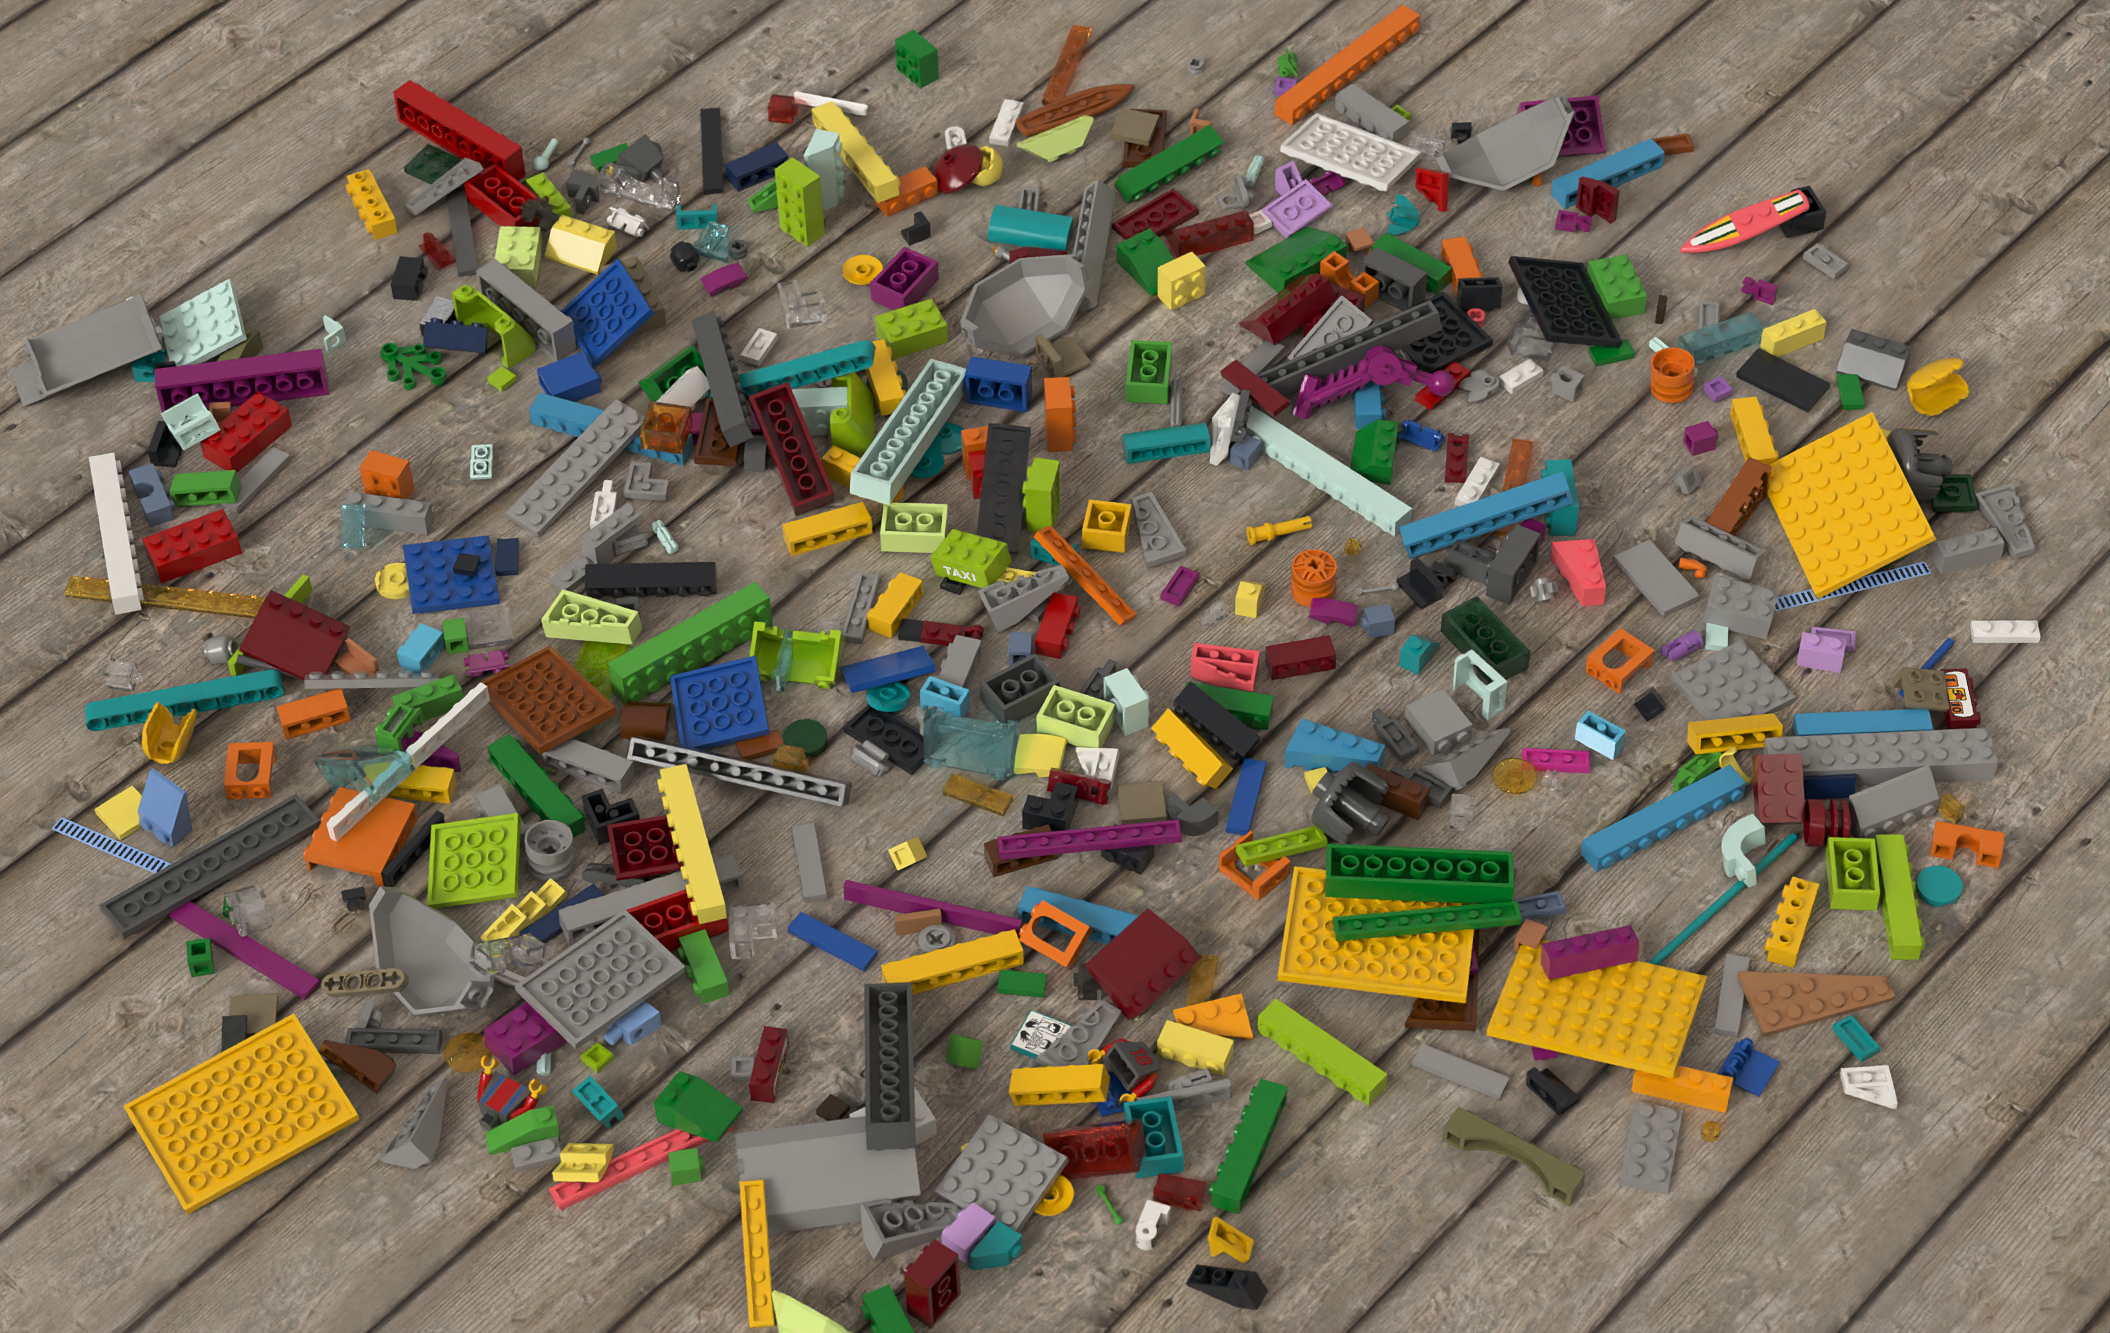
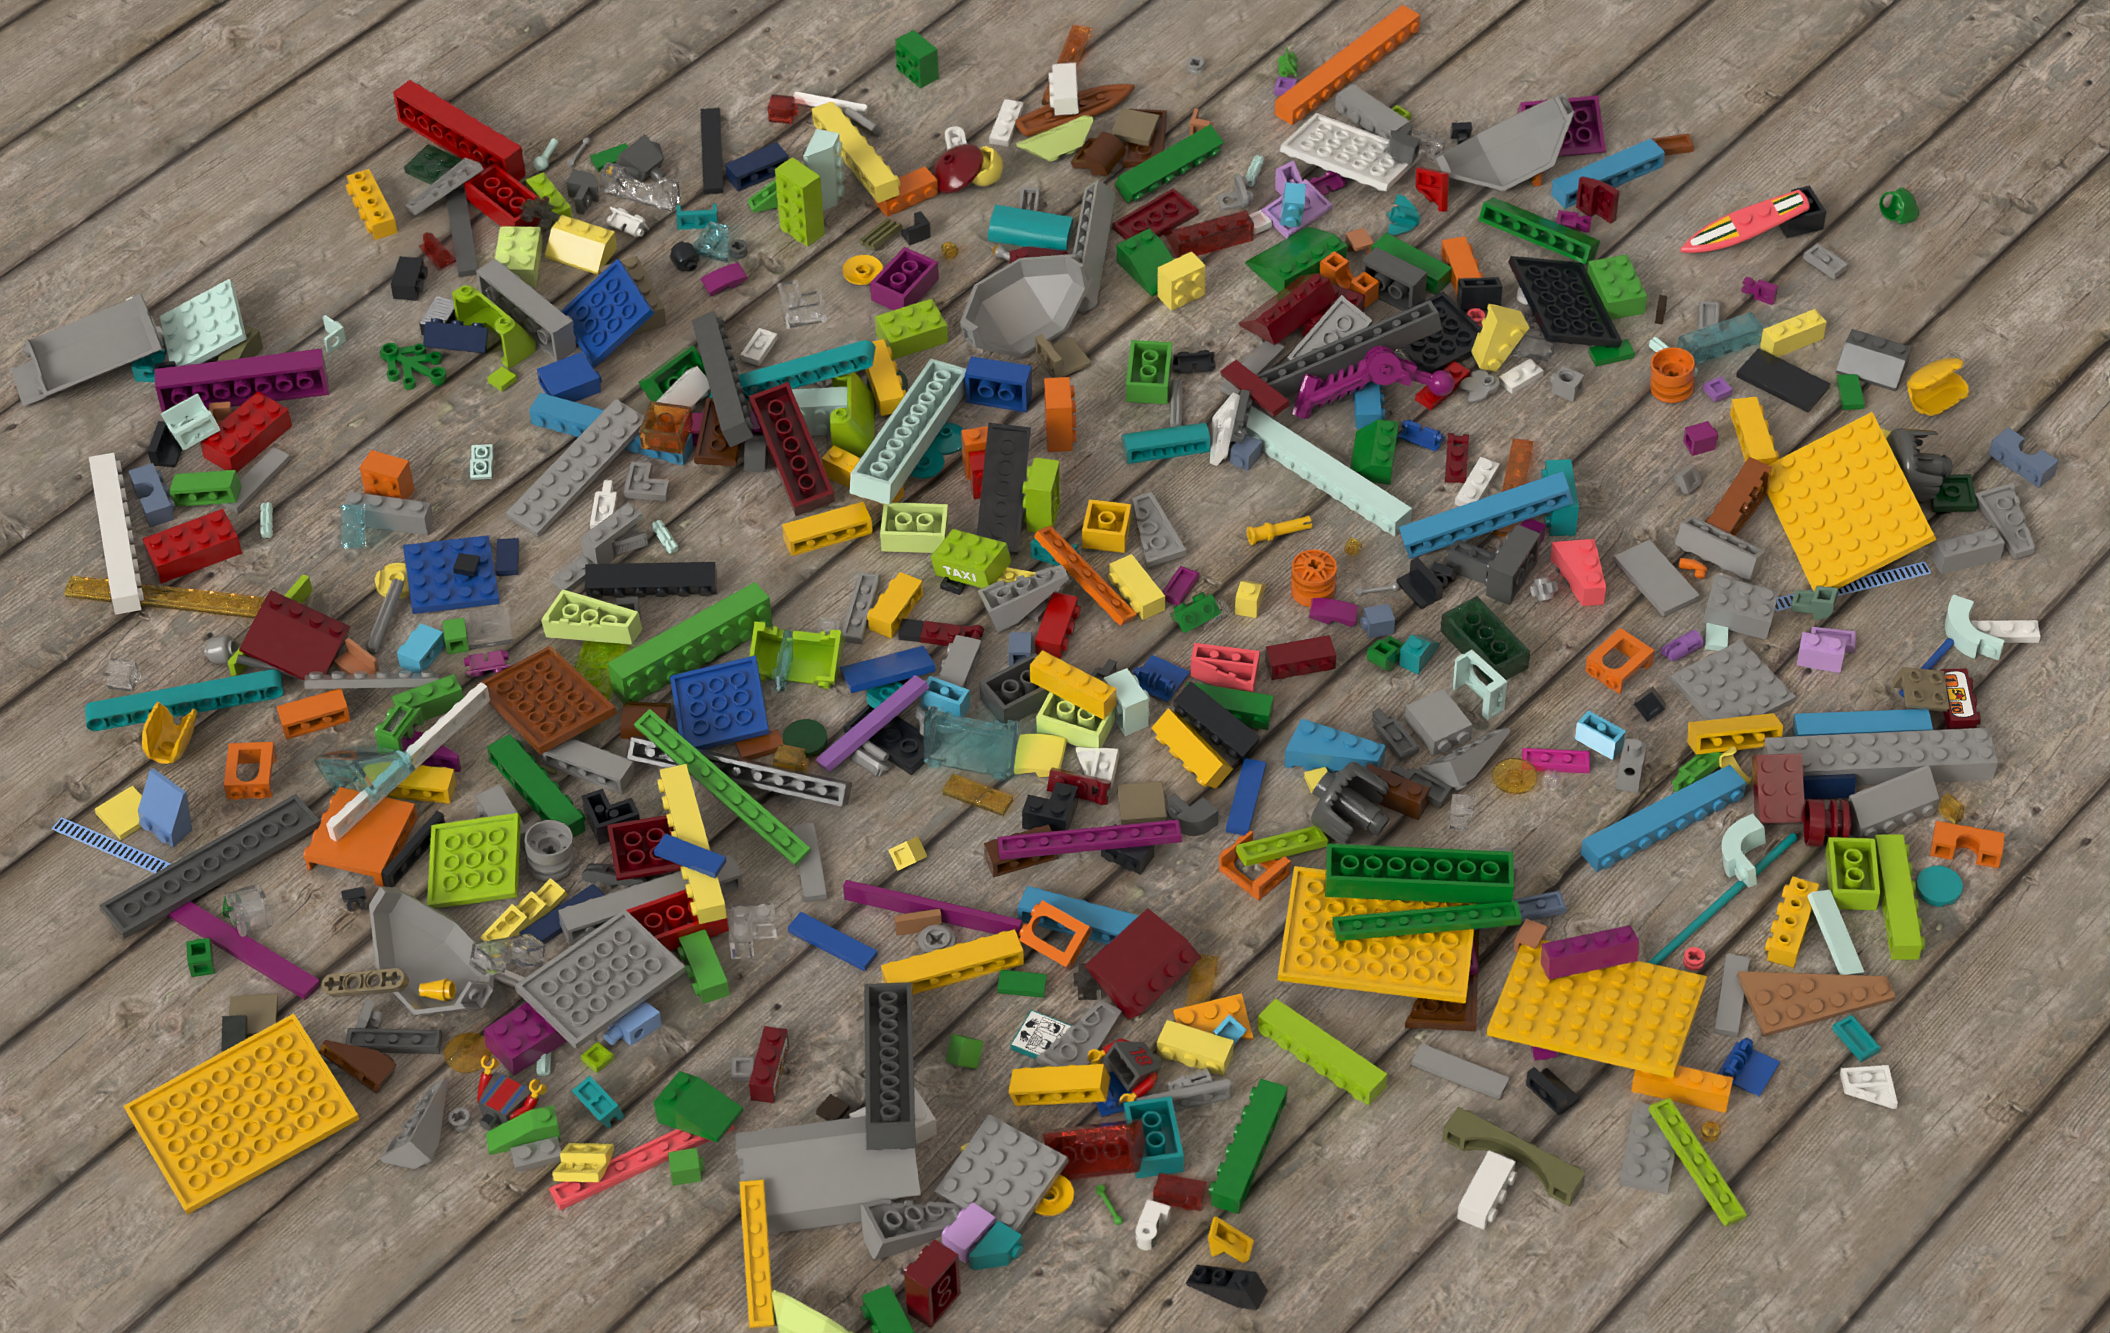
(266, 520): none -> light aqua axle
(384, 615): none -> light grey axle
(439, 990): none -> yellow cone
(462, 1125): none -> light grey bush
(690, 856): none -> blue tile
(723, 788): none -> bright green plate
(864, 121): none -> light grey tile
(872, 723): none -> medium lavender tile
(881, 234): none -> olive tile
(949, 250): none -> clear yellow hinge
(1063, 89): none -> white brick
(1073, 685): none -> yellow brick
(1099, 154): none -> reddish brown brick
(1136, 587): none -> light yellow brick
(1160, 677): none -> blue hinge
(1196, 612): none -> green bracket
(1203, 360): none -> black hinge
(1230, 1029): none -> medium azure panel
(1292, 204): none -> medium azure brick
(1385, 653): none -> green brick
(1403, 145): none -> dark grey brick
(1487, 1190): none -> white brick
(1498, 337): none -> light yellow wedge
(1539, 230): none -> green brick
(1632, 757): none -> light grey torso
(1694, 964): none -> coral bush
(1697, 1162): none -> lime tile
(1819, 603): none -> sand green brick
(1835, 933): none -> light aqua tile
(1904, 202): none -> green piece
(1965, 635): none -> light aqua arch
(2034, 468): none -> sand blue arch

